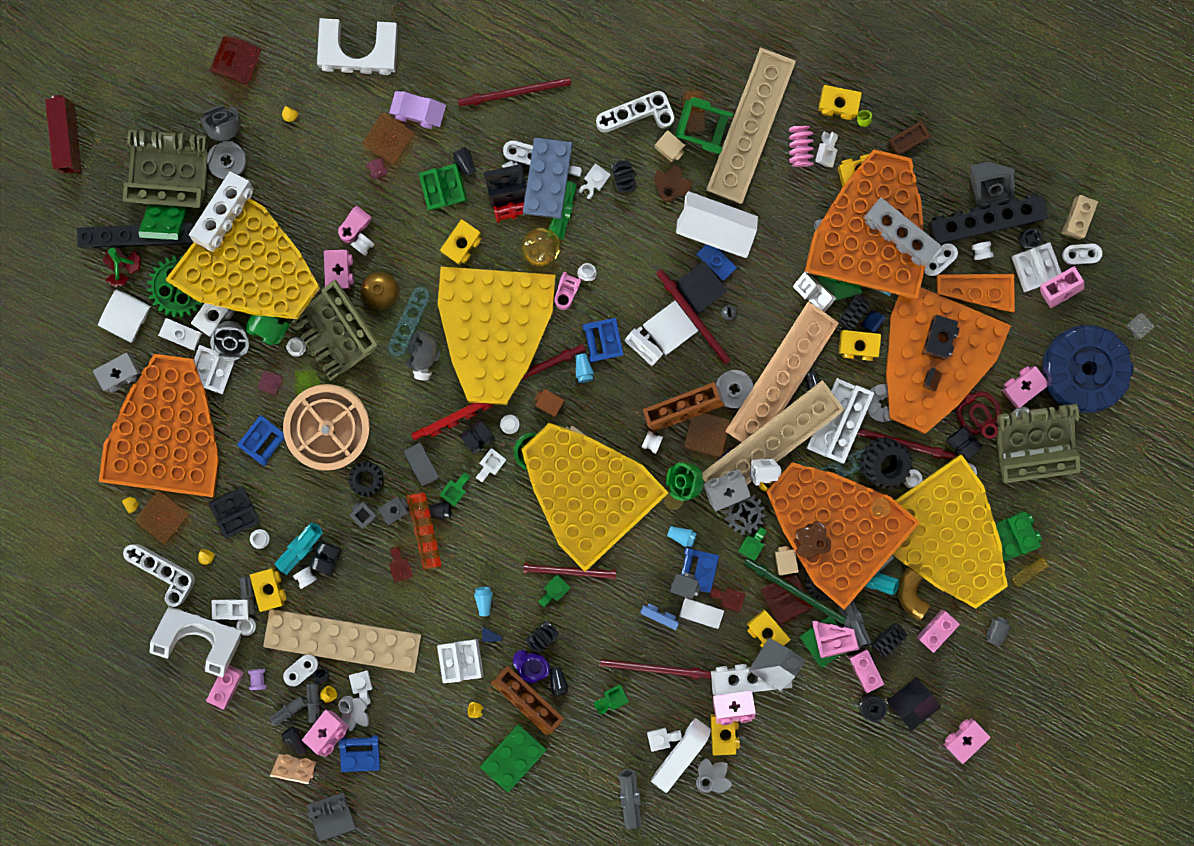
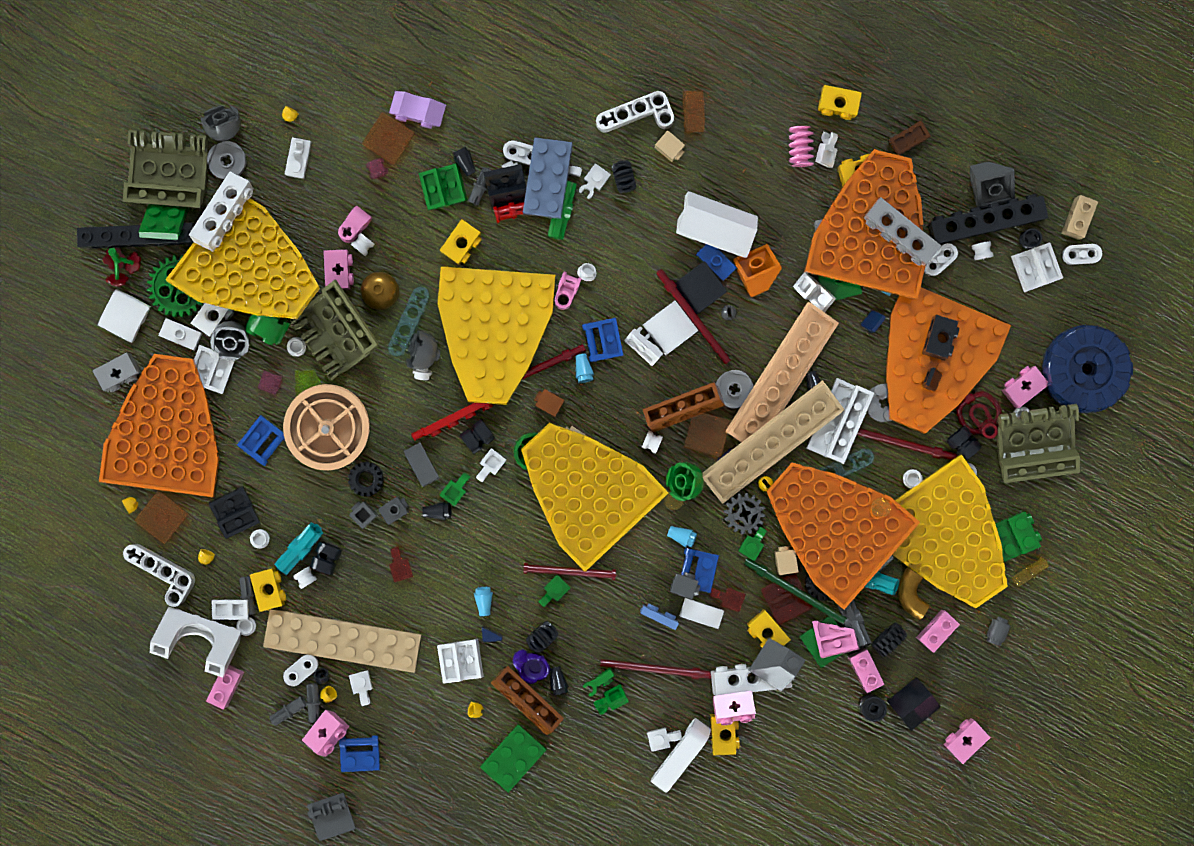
(63, 135): dark red brick -> none
(235, 60): clear red slope -> none
(257, 679): lavender bush -> none
(293, 768): light nougat hinge -> none
(294, 740): black cone -> none
(298, 158): none -> white plate
(353, 711): light grey plate -> none
(380, 59): white arch -> none
(424, 530): clear orange tile -> none
(477, 99): dark red bar -> none
(479, 188): none -> dark grey axle
(509, 424): white plate -> none
(540, 247): clear yellow cylinder -> none
(603, 678): none -> green plate
(630, 798): dark grey piece -> none
(672, 181): reddish brown plate -> none
(714, 145): green piece -> none
(715, 775): light grey plate -> none
(726, 490): light grey brick -> none
(750, 126): tan plate -> none
(758, 270): none -> orange slope
(764, 471): white brick -> none
(810, 538): reddish brown plate -> none
(854, 312): black tyre -> none
(864, 118): lime hinge -> none
(870, 340): yellow brick -> none
(897, 470): black tyre -> none
(981, 289): orange wing -> none
(1062, 287): bright pink brick -> none
(1139, 326): clear plate -> none

